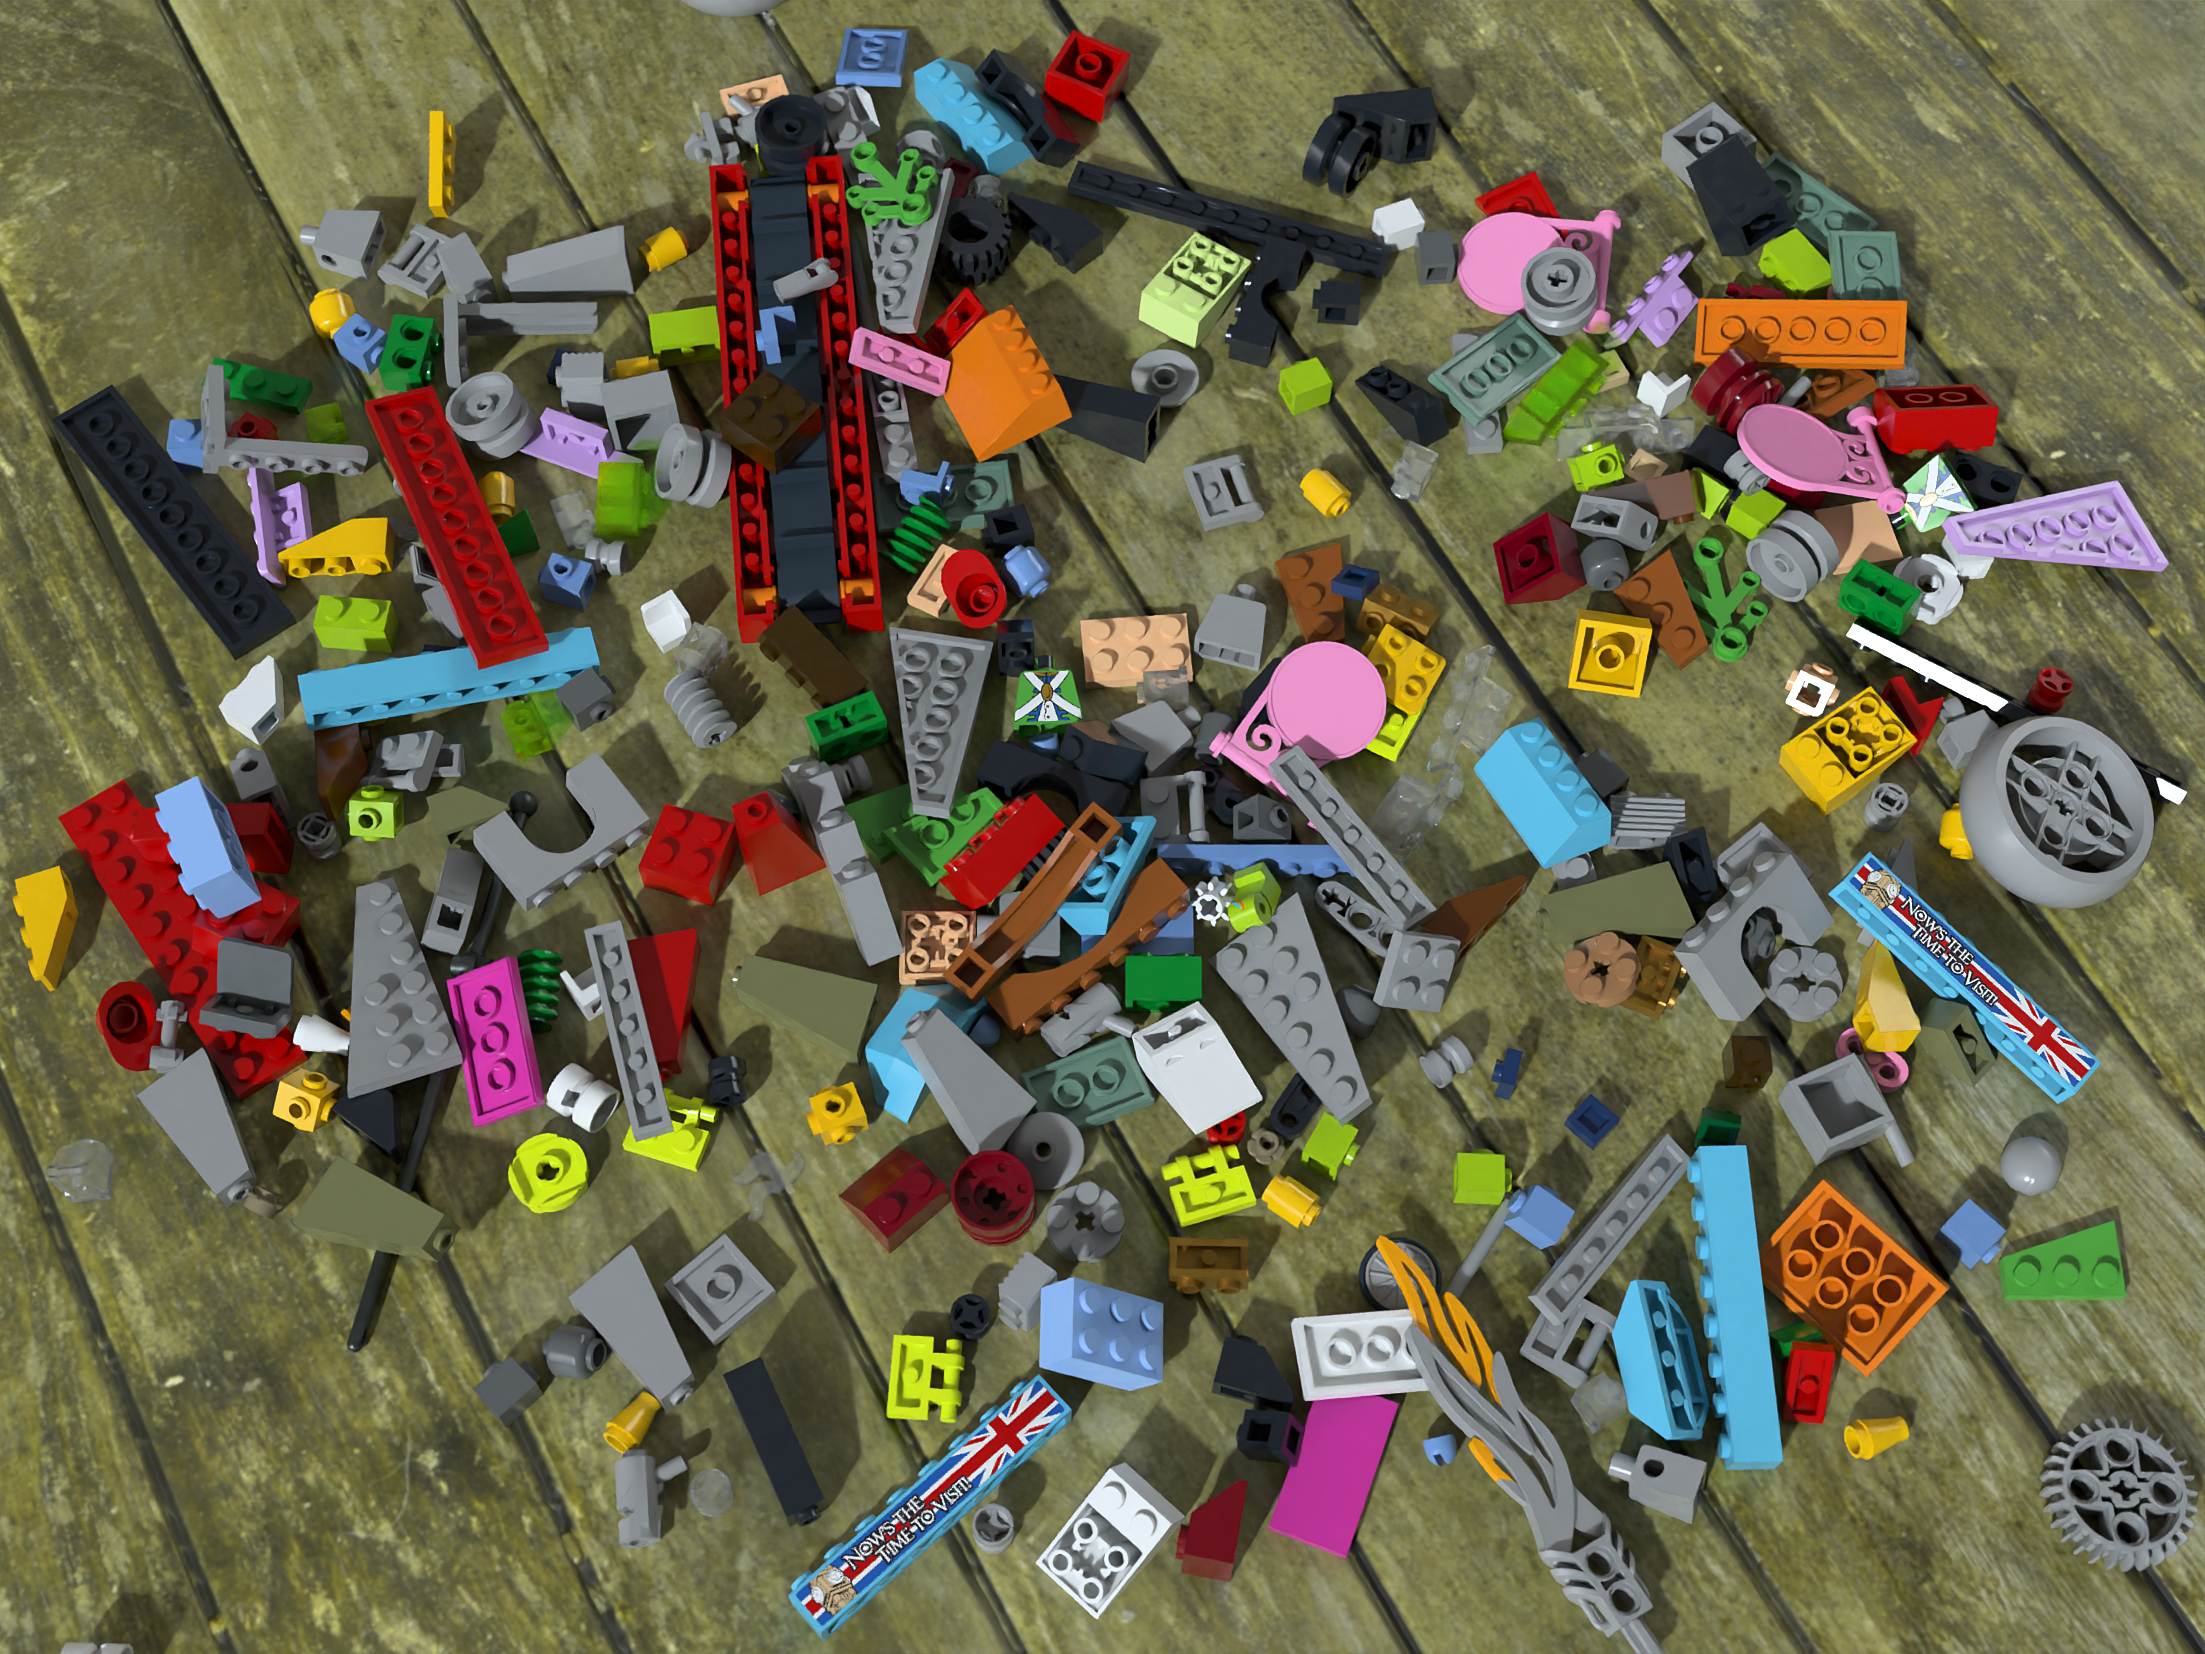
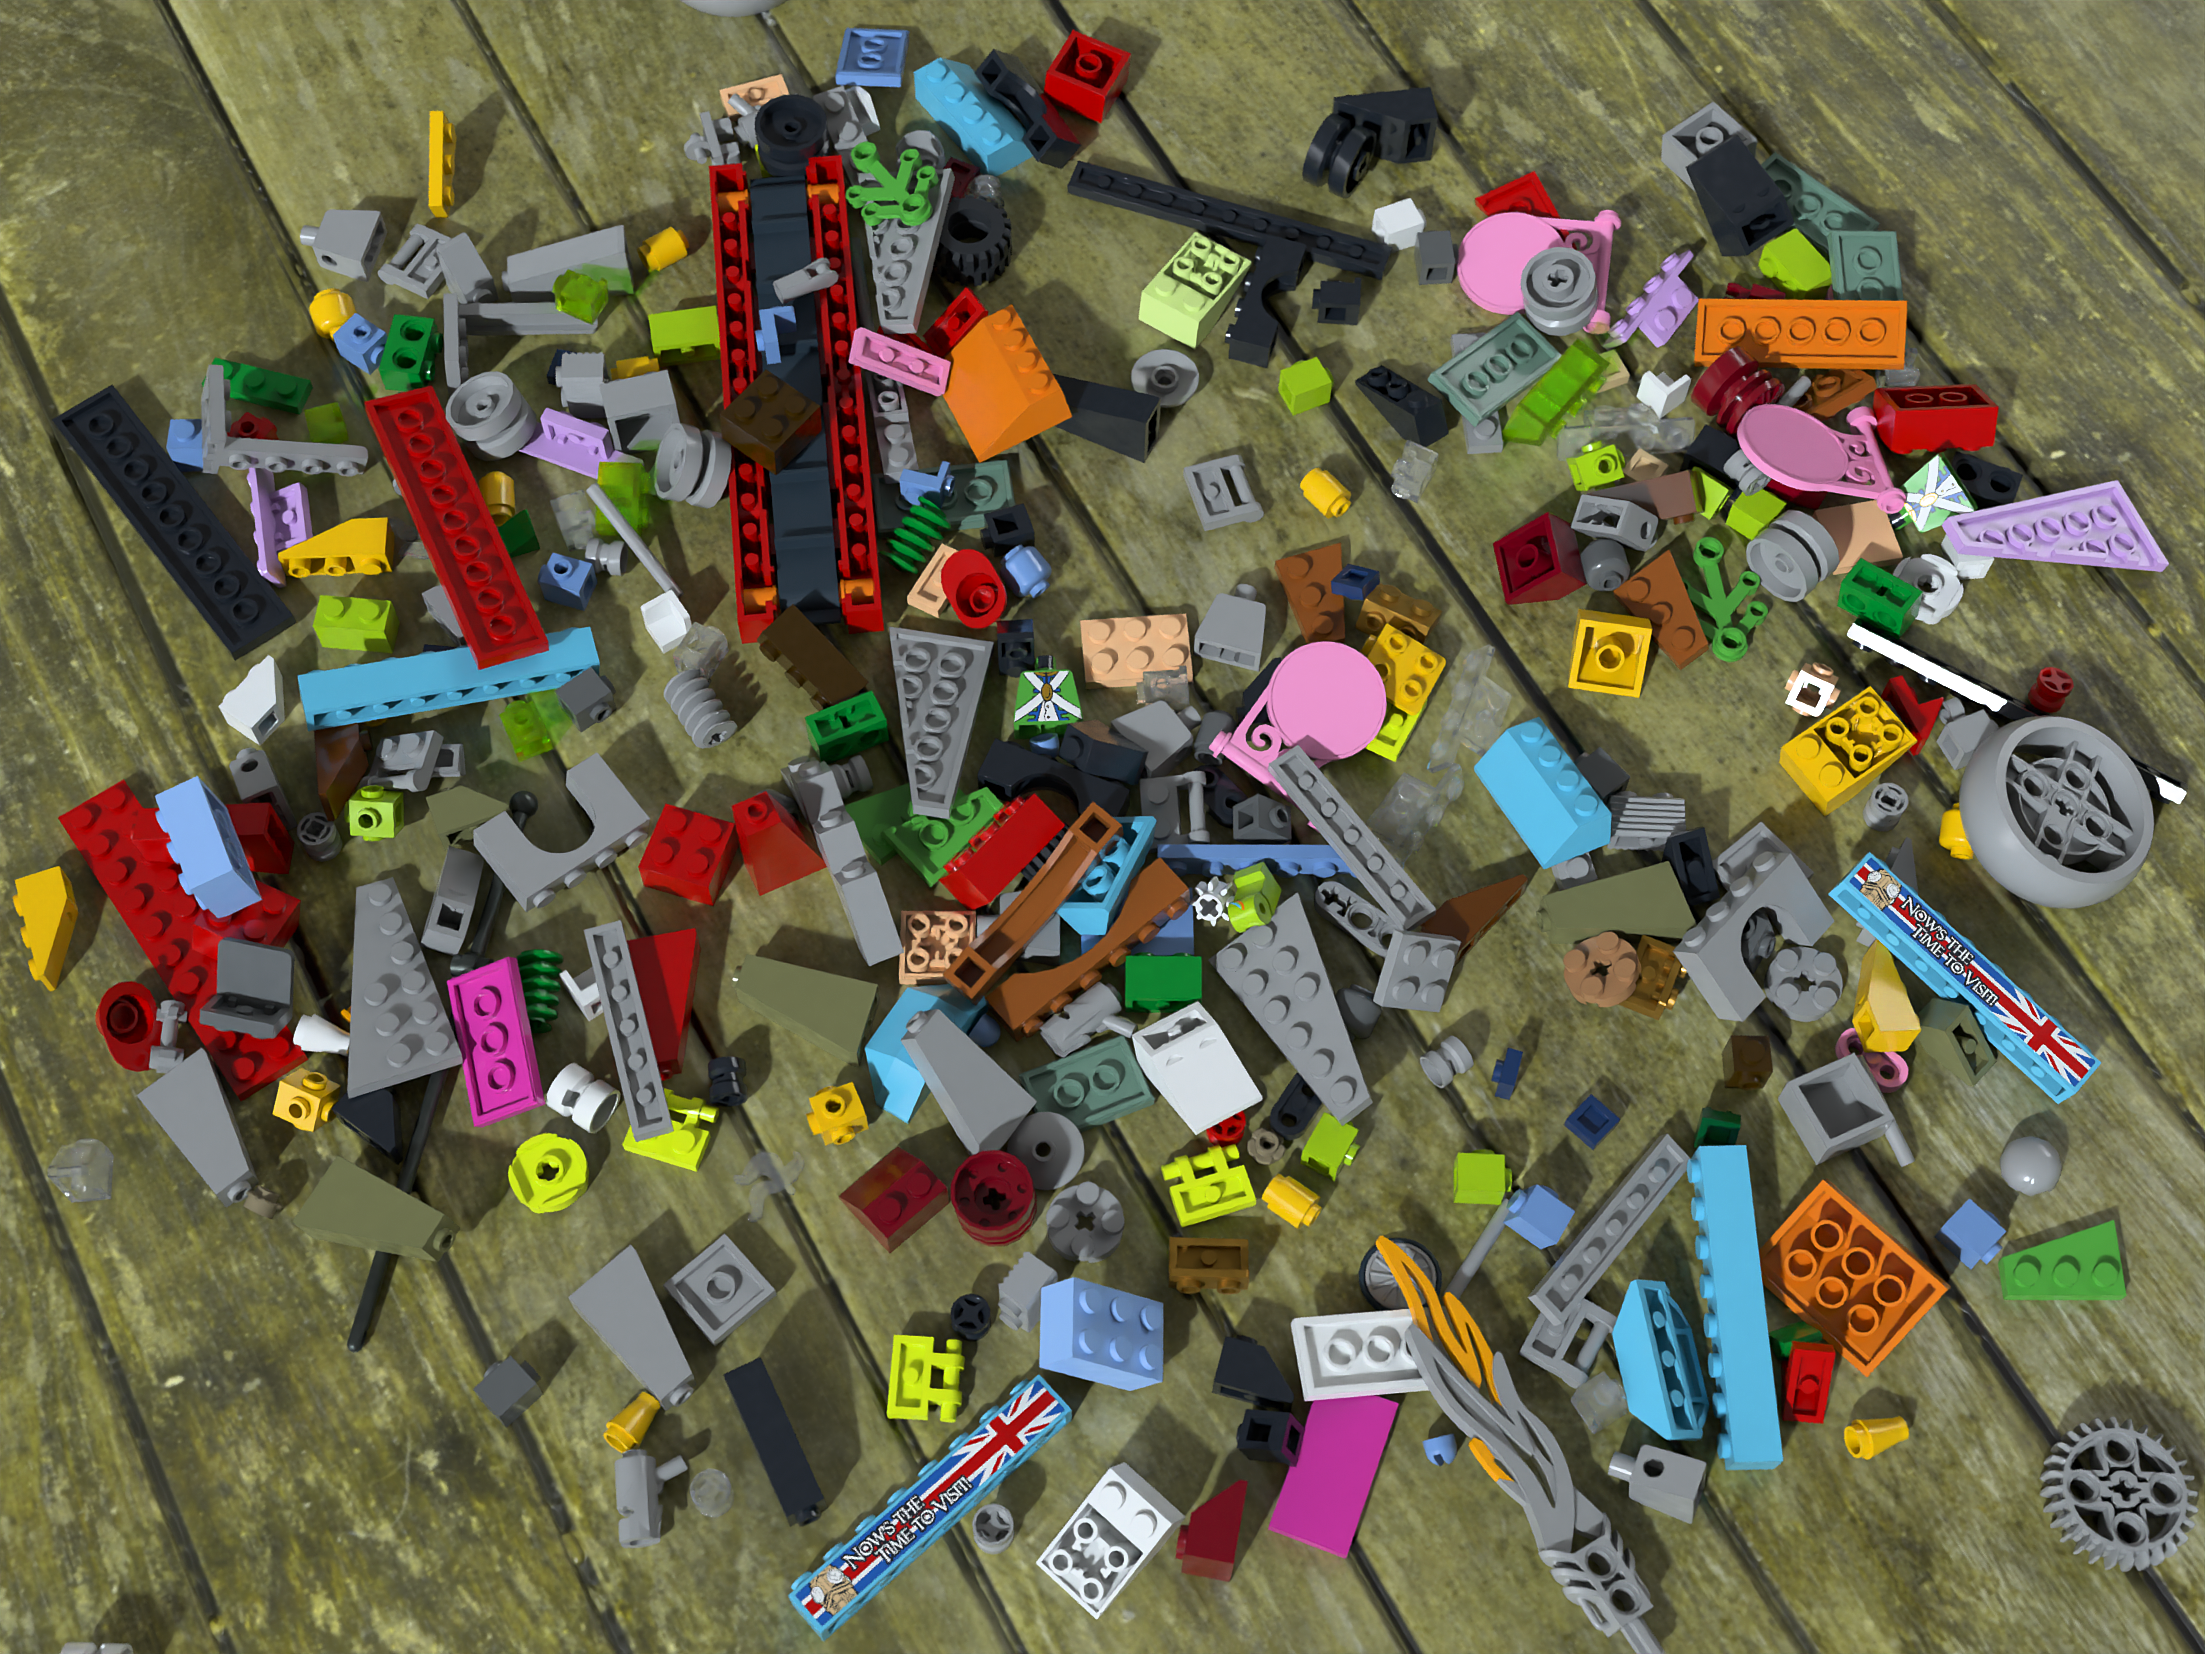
(422, 569): light grey slope -> none
(574, 1352): dark grey head -> none
(580, 295): none -> clear neon green brick
(633, 540): none -> light grey bar
(1060, 231): black slope -> none

